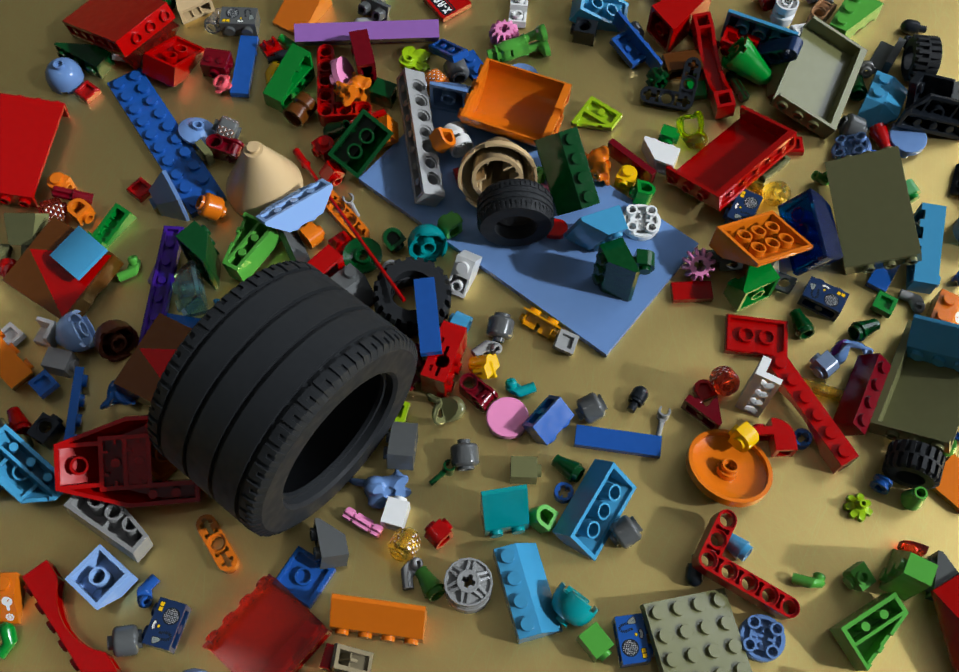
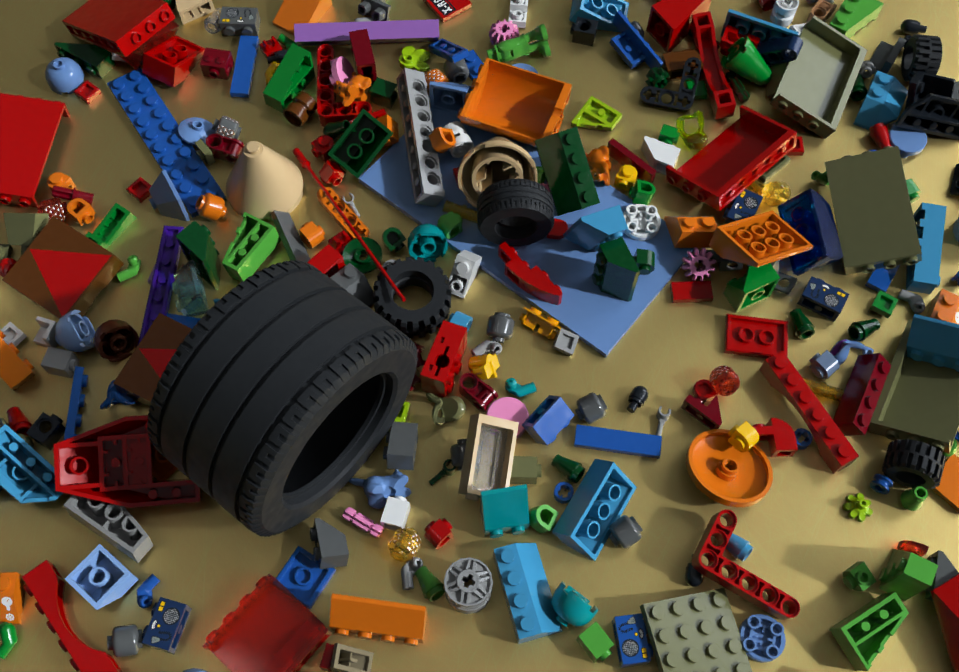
(44, 384): blue tile -> none
(78, 253): dark azure slope -> none
(208, 542): orange beam -> none
(222, 83): coral plate -> none
(297, 207): light blue wedge -> none
(427, 317): blue tile -> none
(463, 211): none -> clear yellow pin
(487, 455): none -> piece
(533, 281): none -> red slope
(691, 230): none -> orange slope
(754, 386): white fence -> none
(816, 581): bright green arm -> none
(850, 145): medium blue tile -> none
(852, 124): dark grey head -> none

